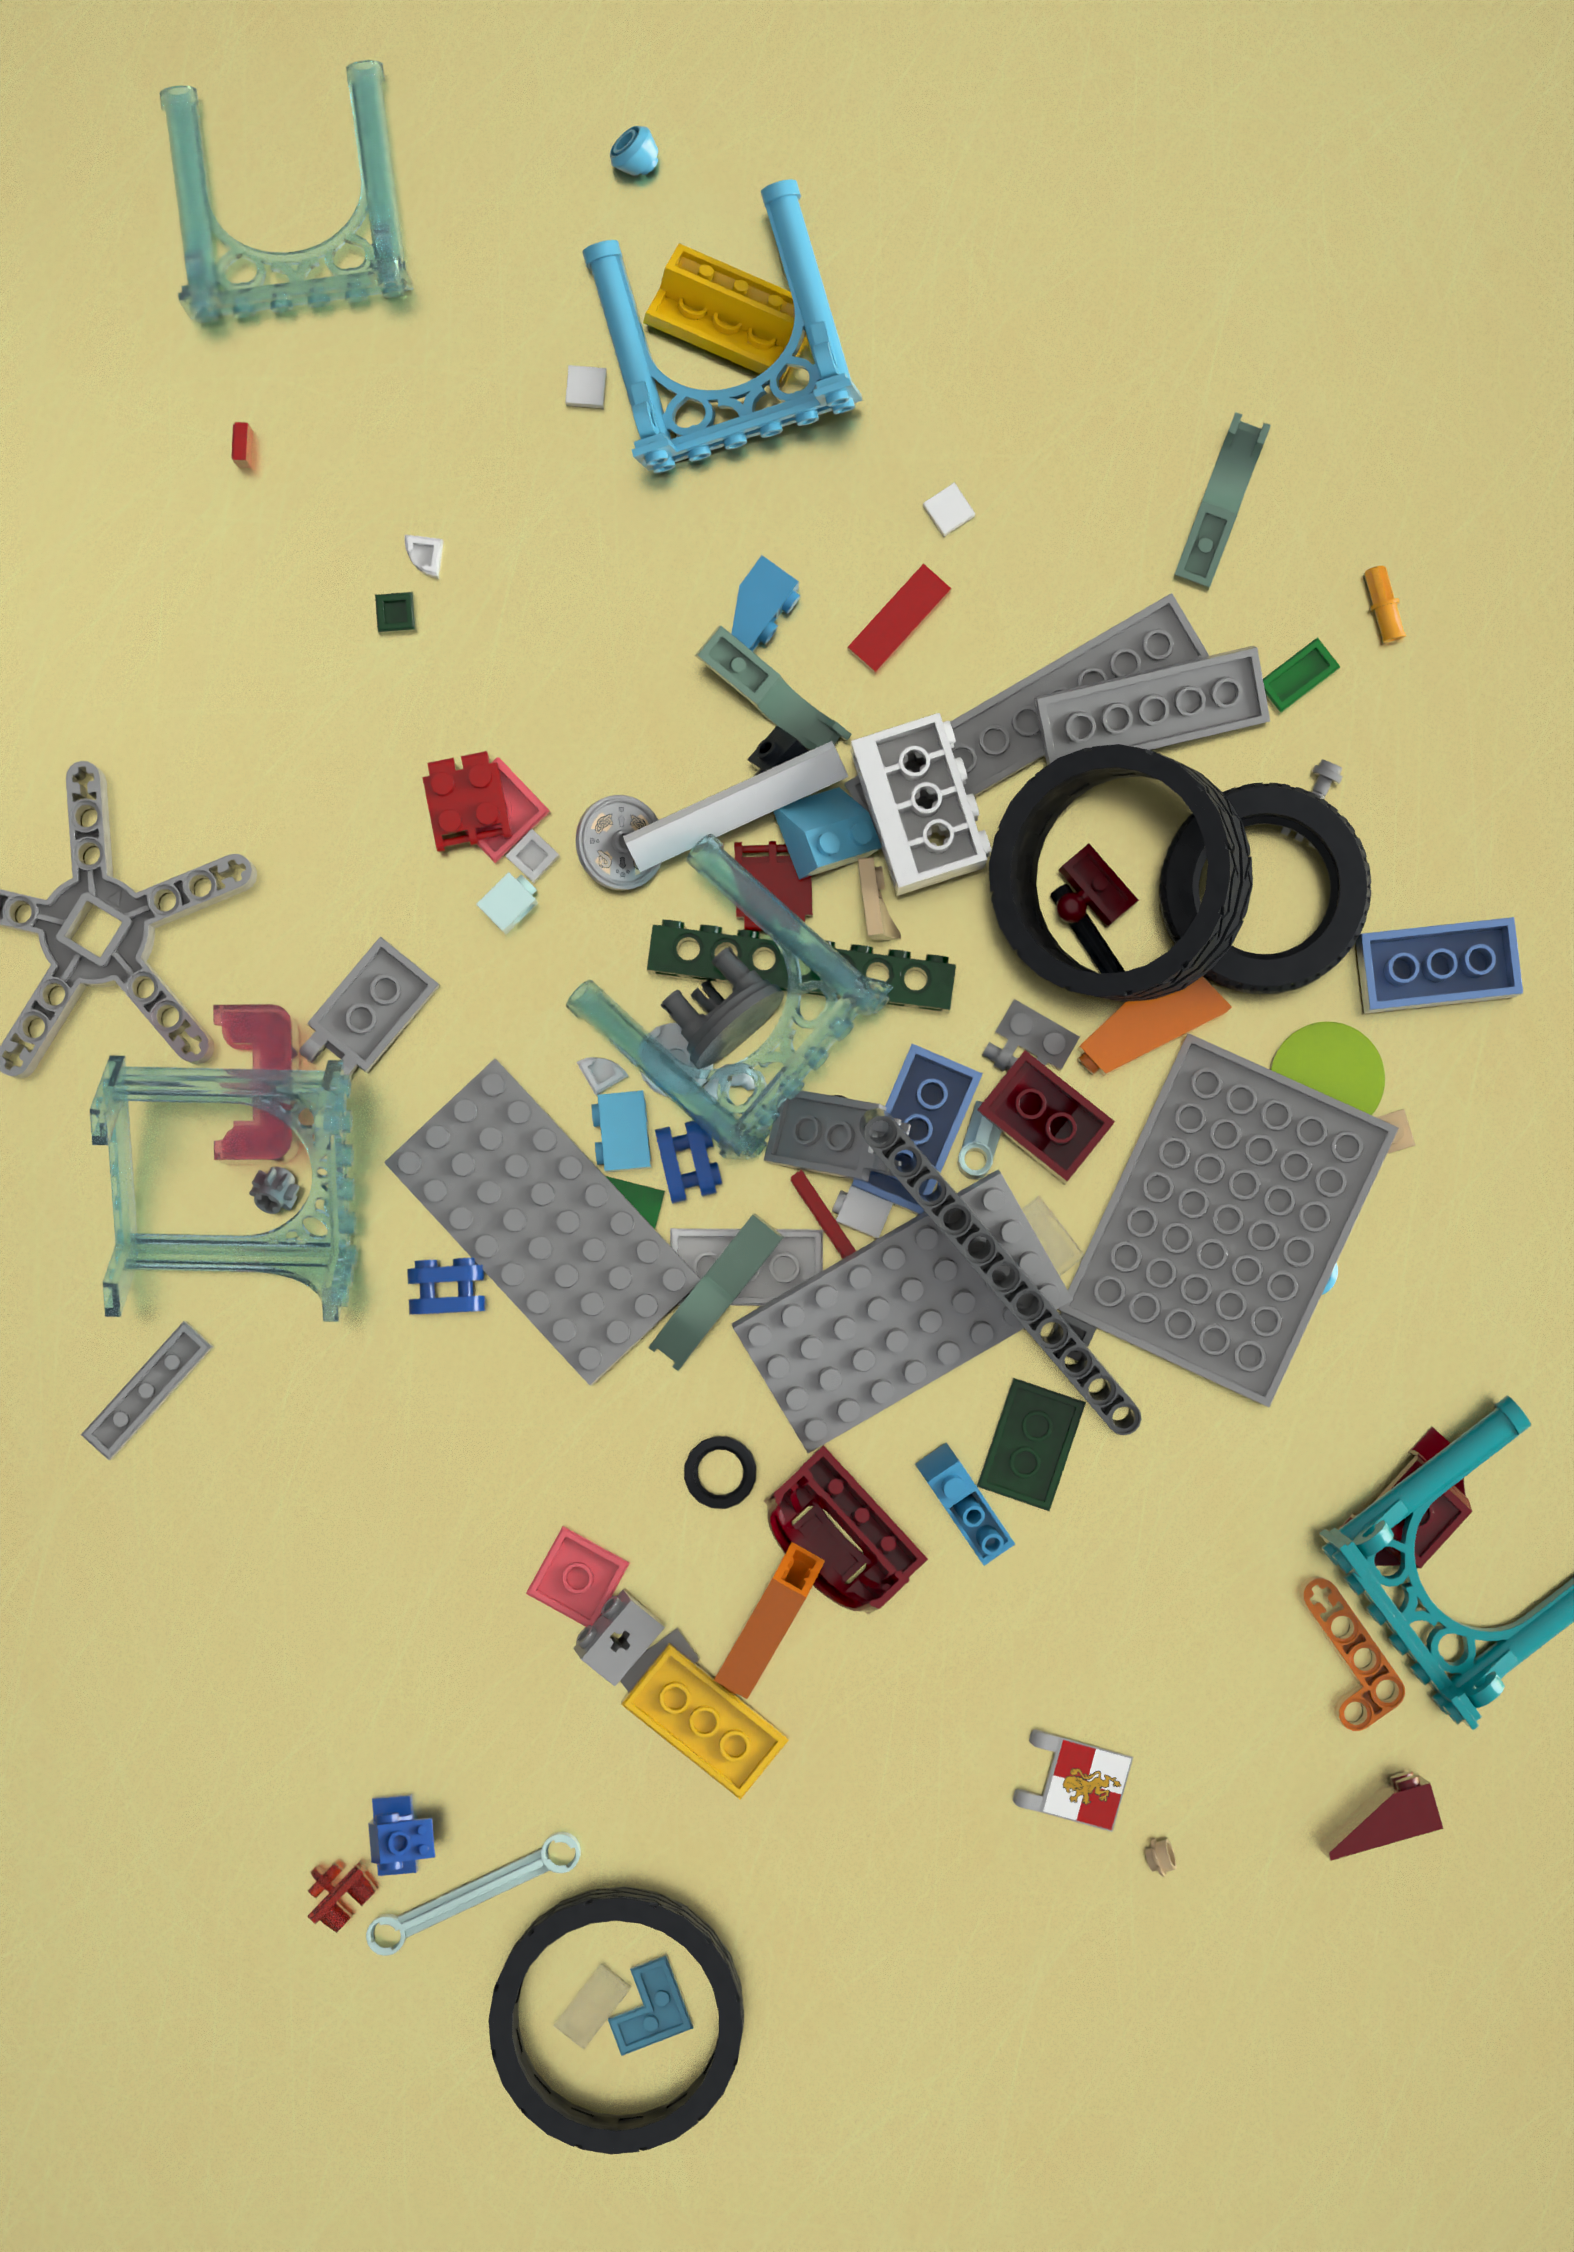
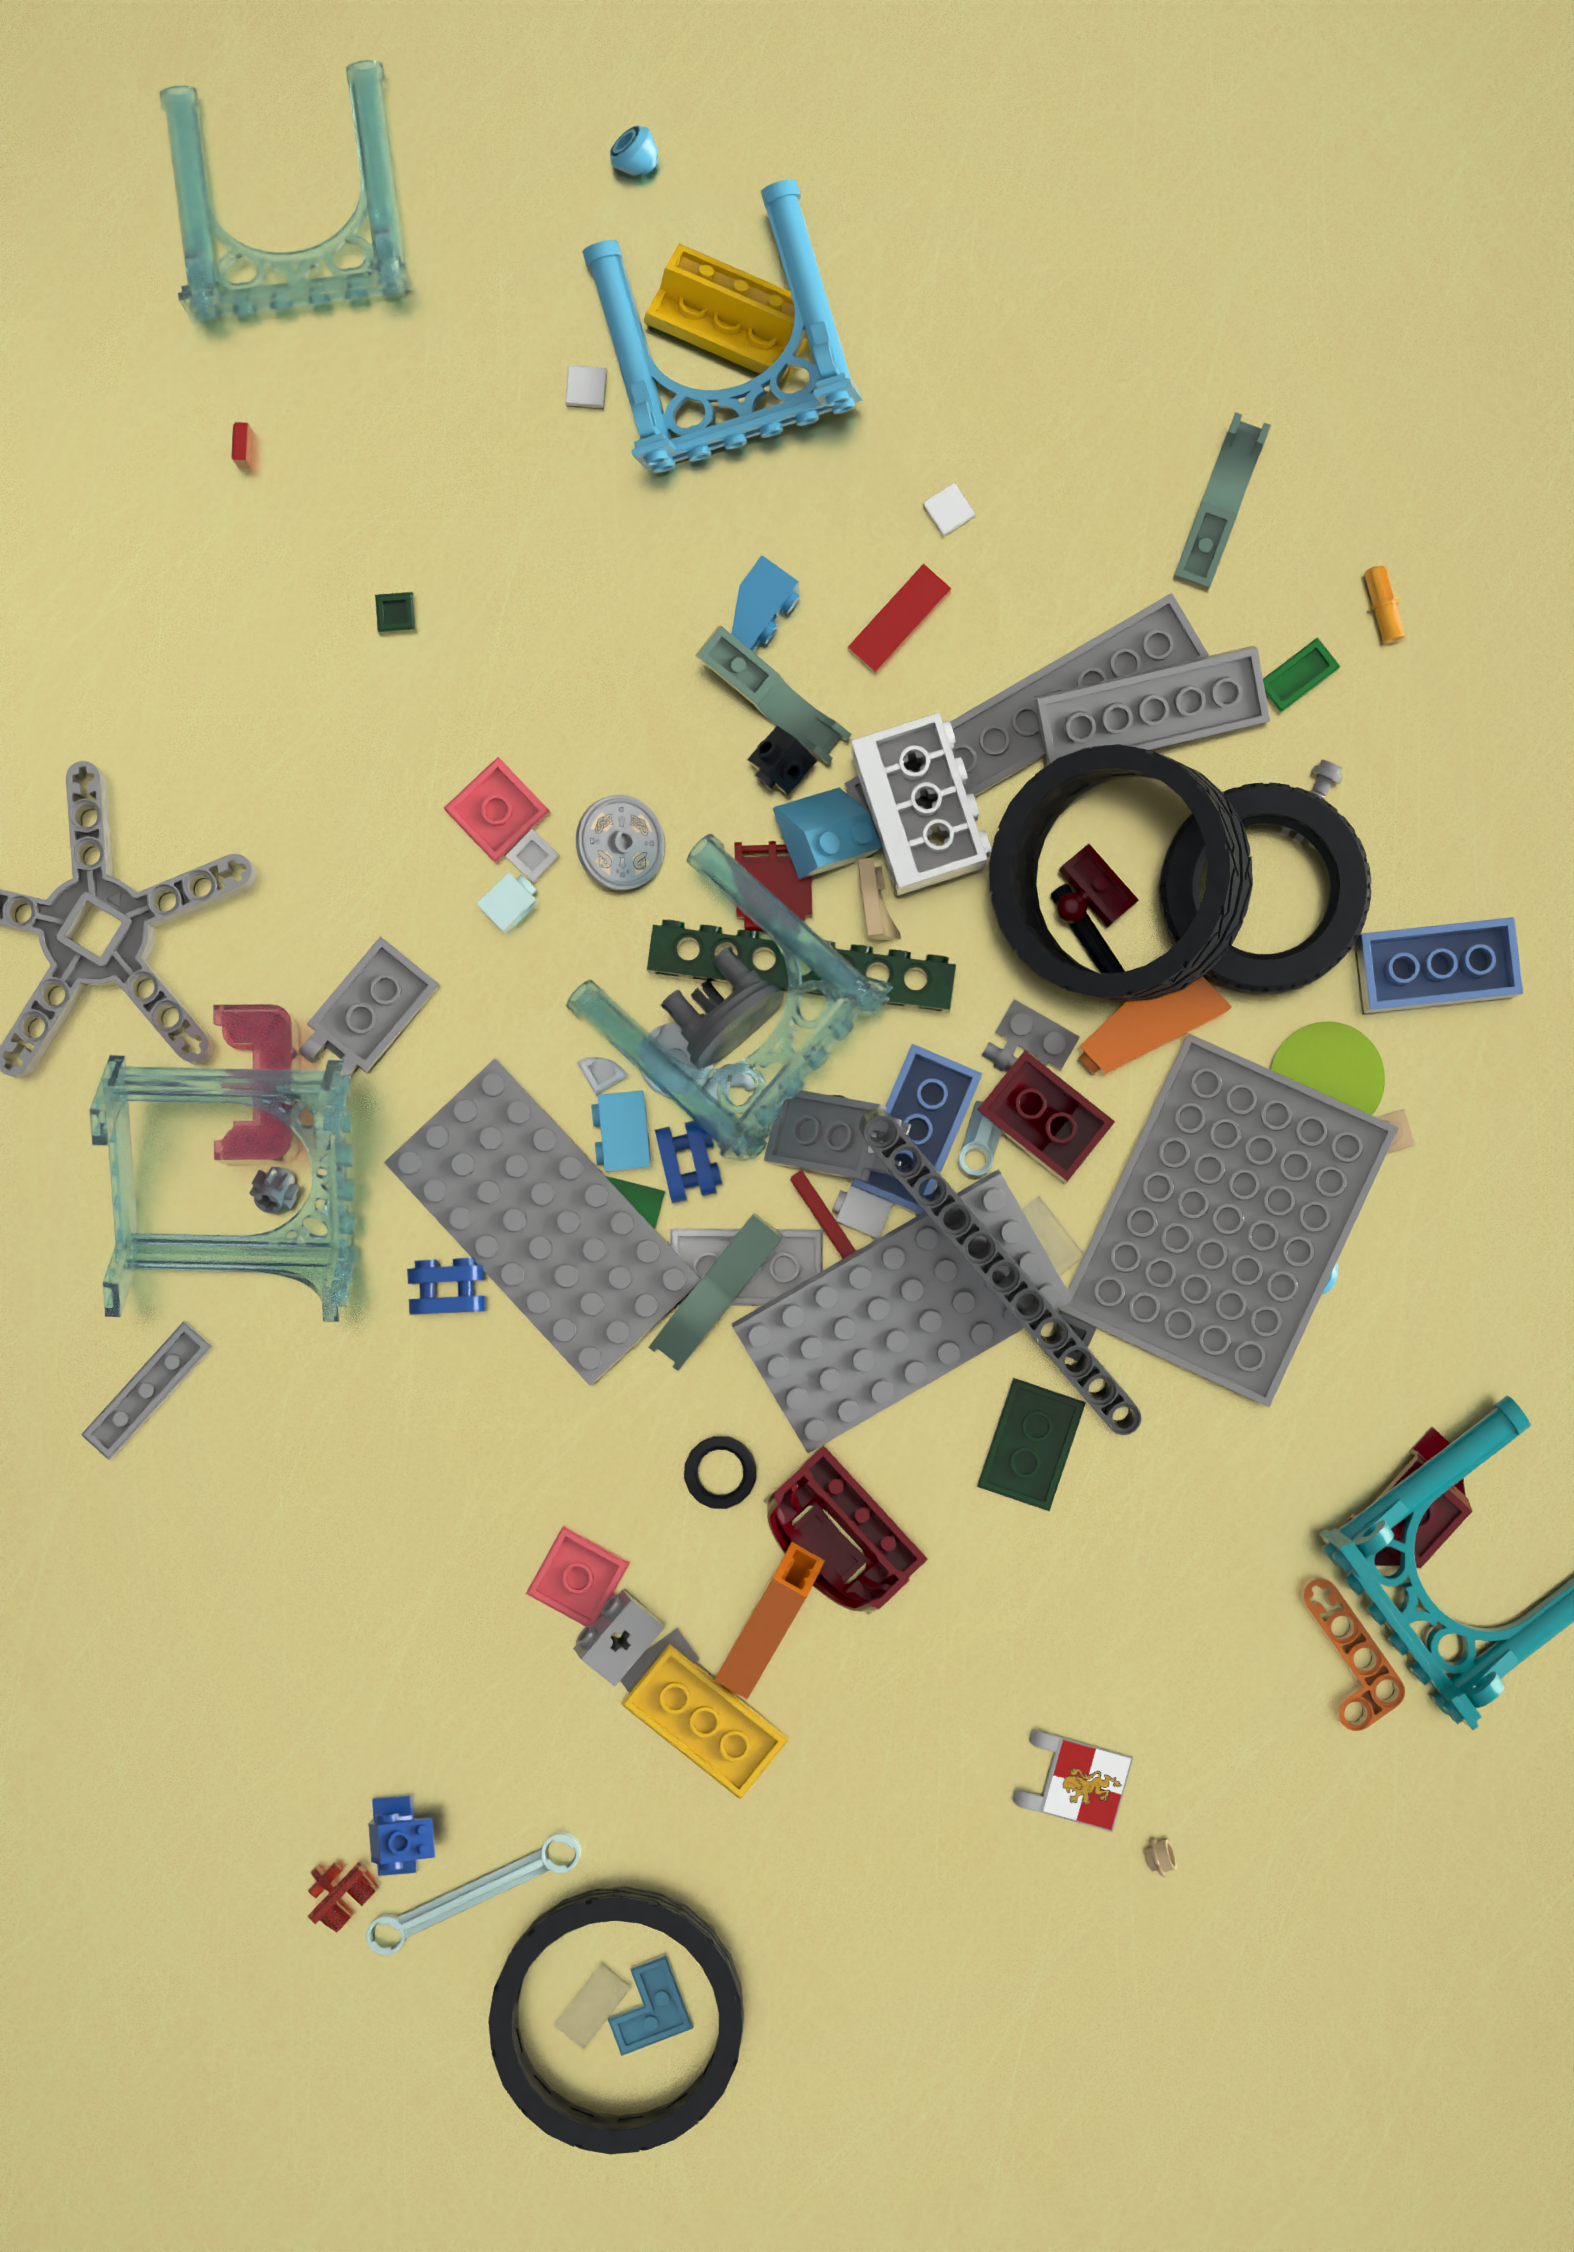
(425, 554): white tile -> none
(465, 800): red plate -> none
(736, 806): white tile -> none
(965, 1503): dark azure slope -> none
(1388, 1816): dark red slope -> none

